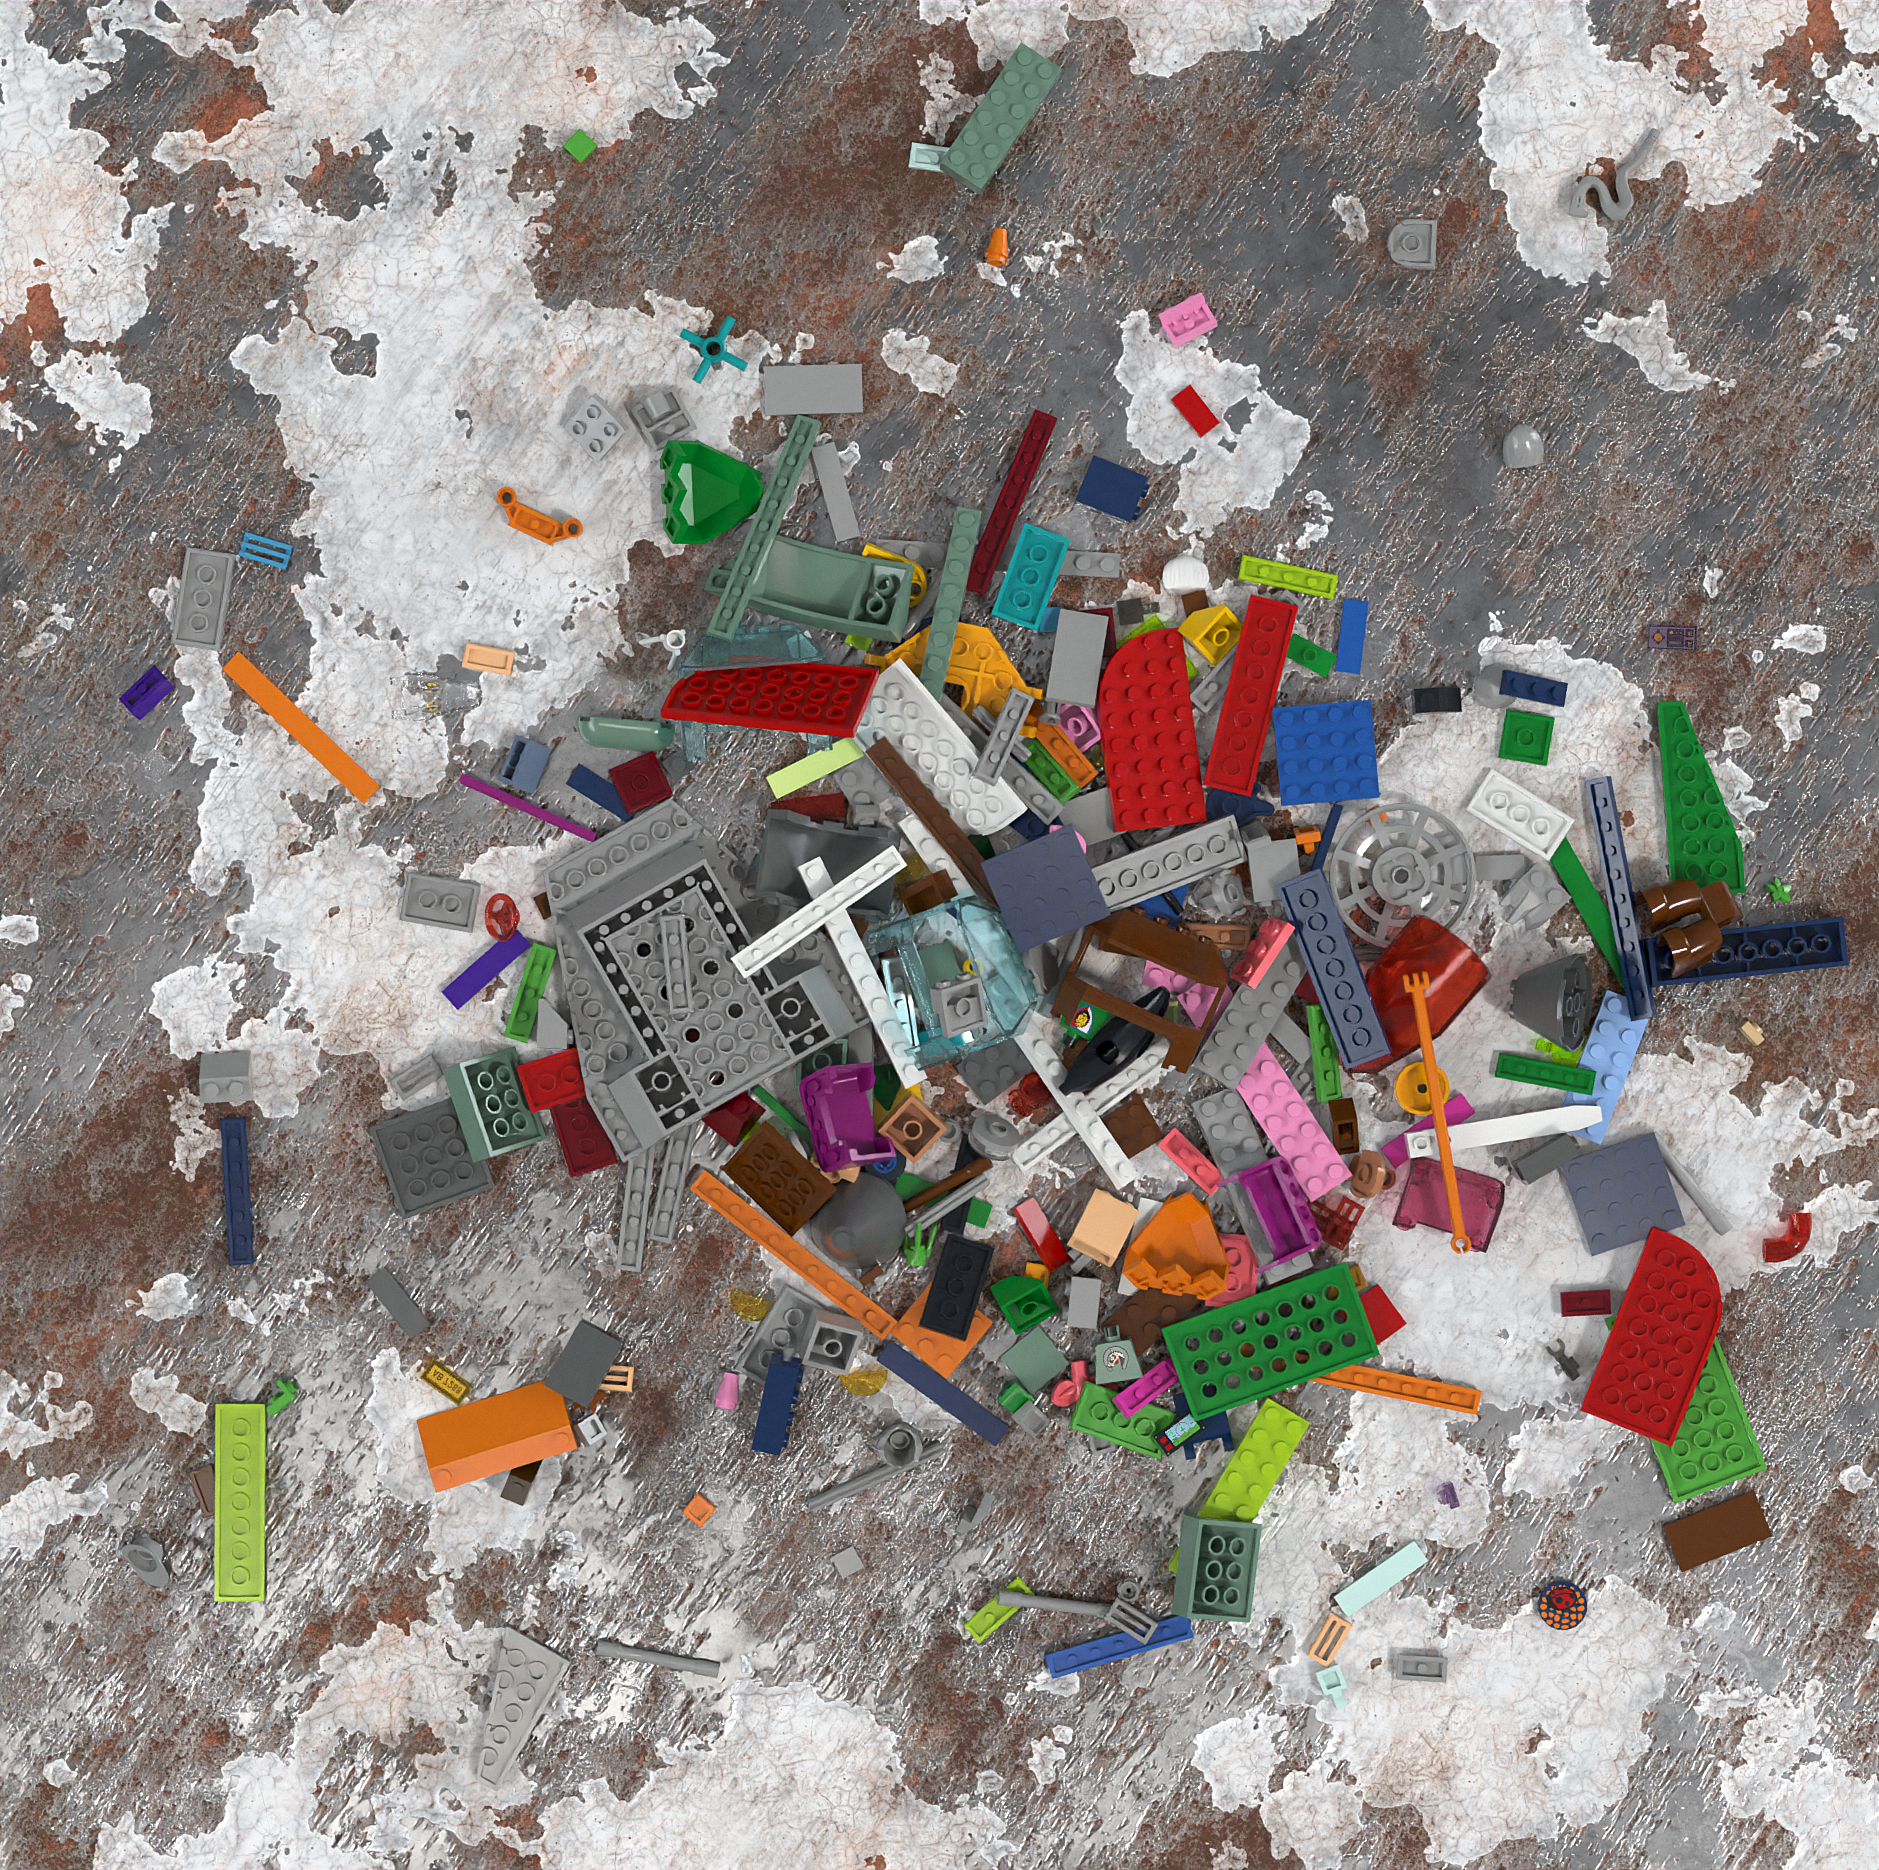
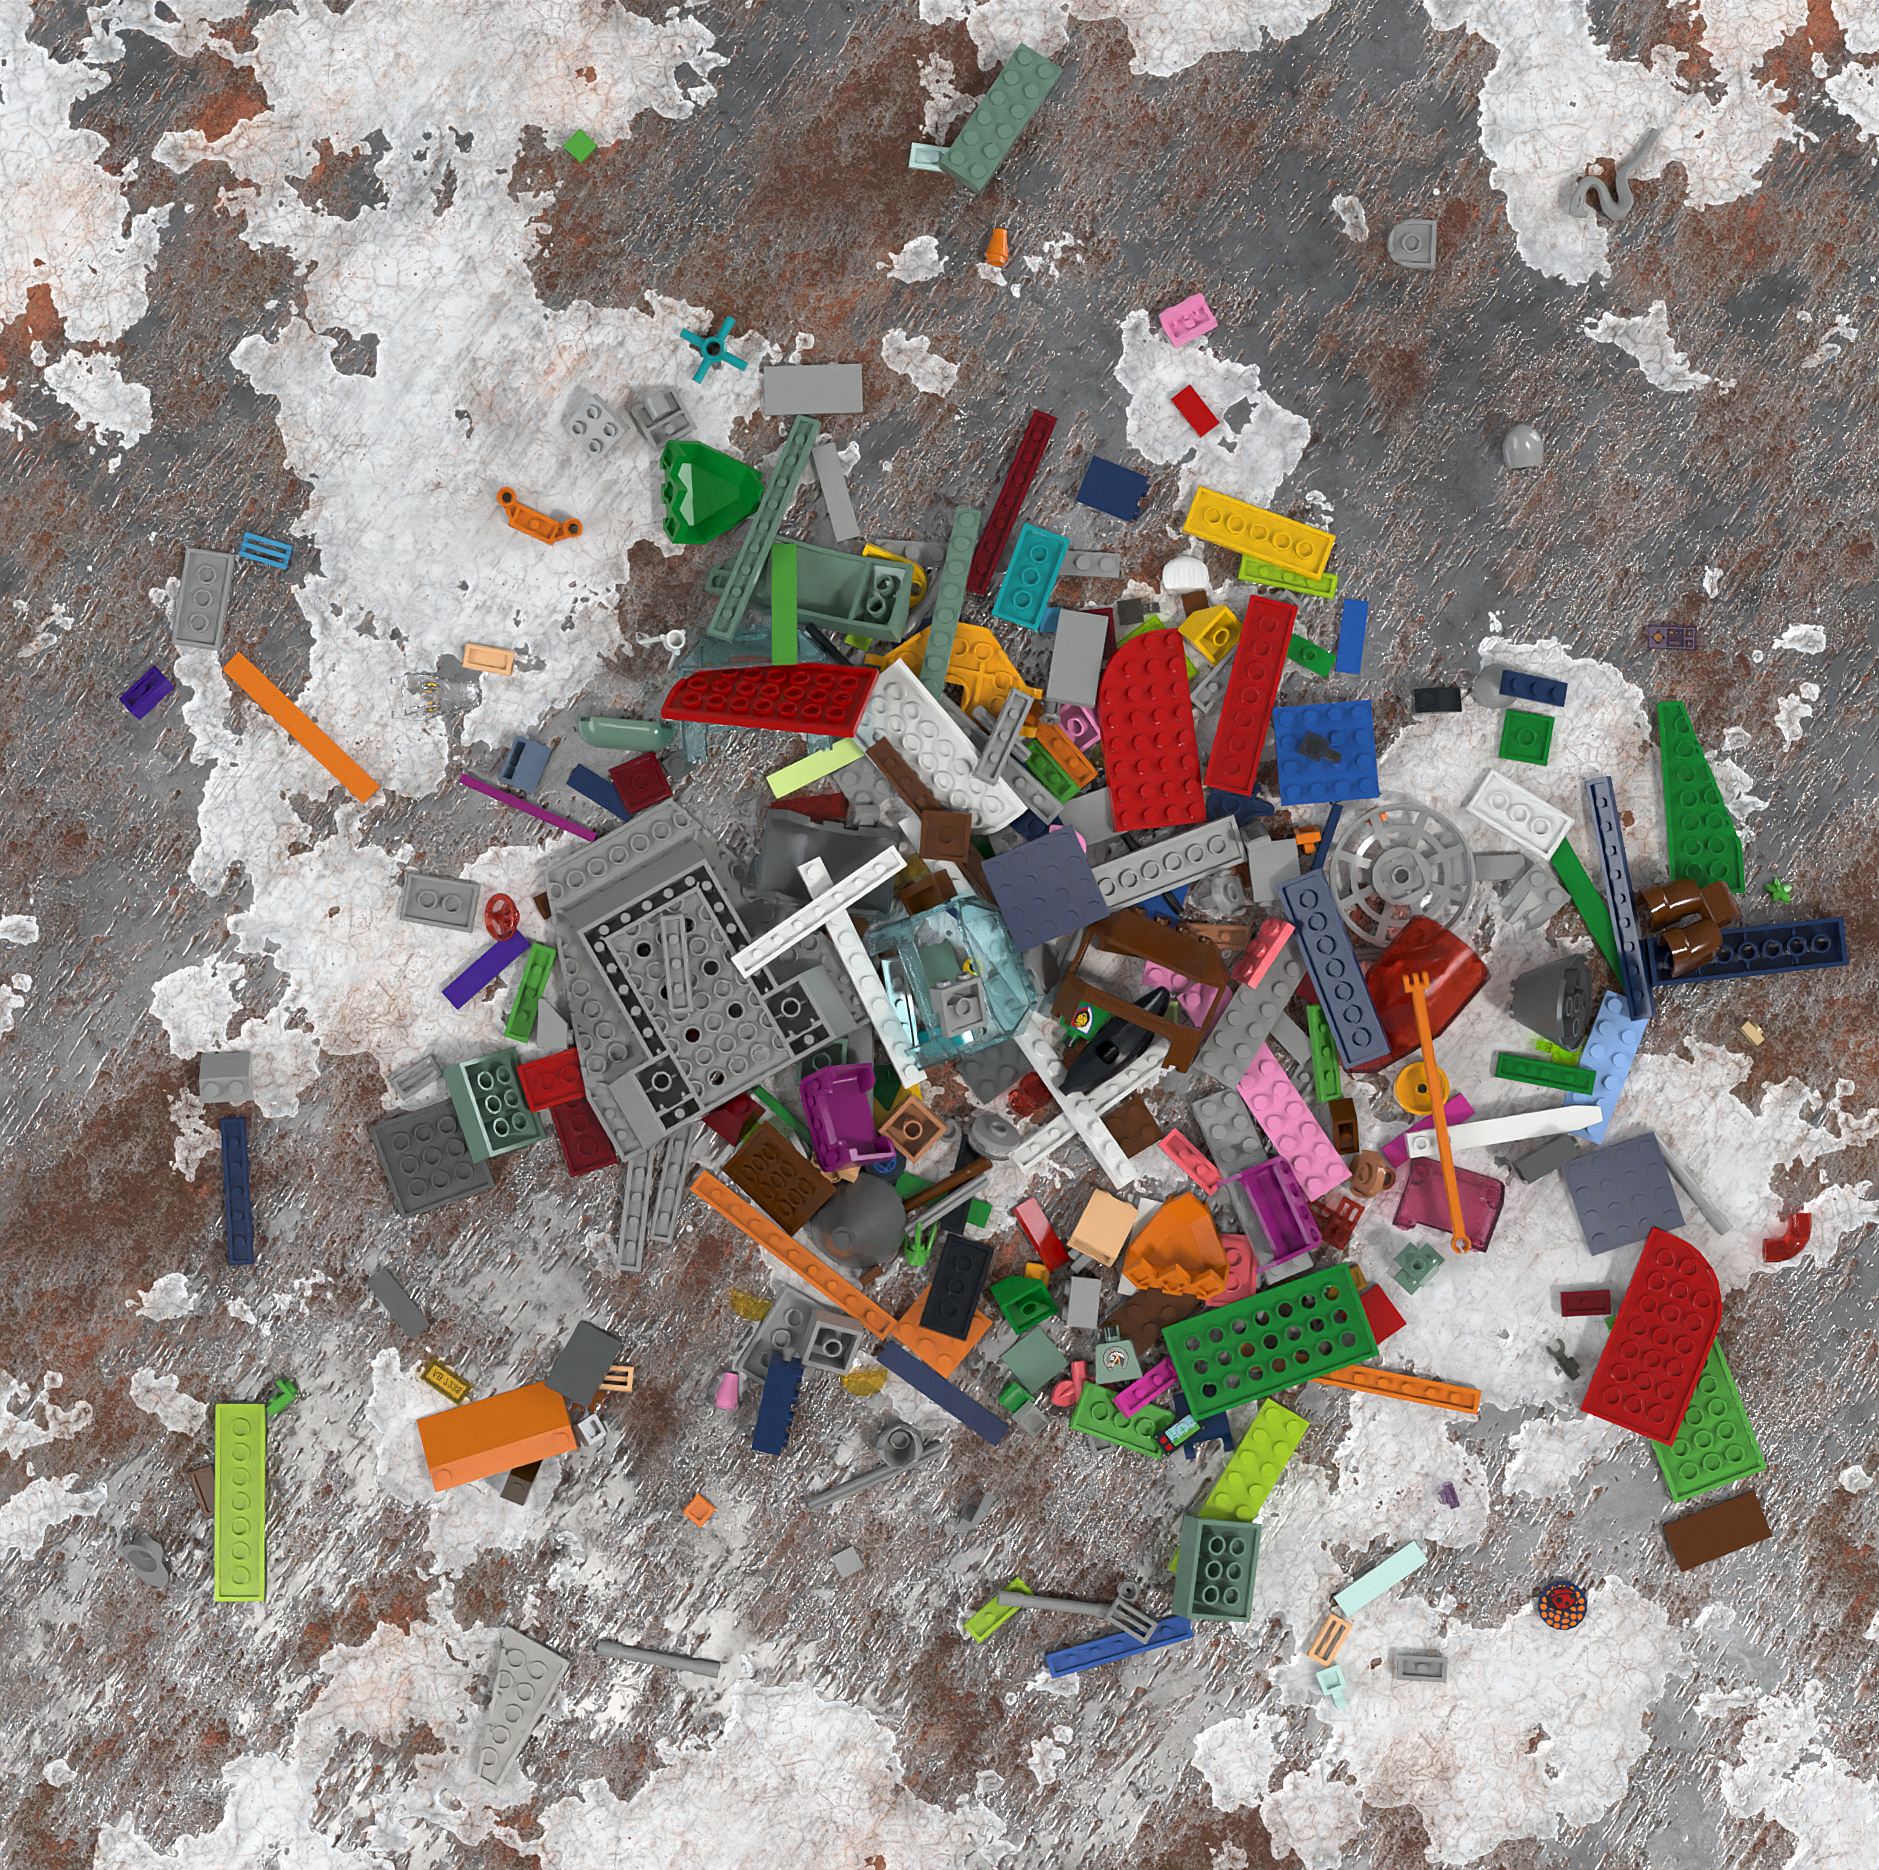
(784, 604): none -> bright green tile
(827, 645): none -> black bar
(945, 835): none -> reddish brown plate
(1258, 533): none -> yellow tile
(1315, 747): none -> clear smoke plate
(1417, 1266): none -> sand green tile

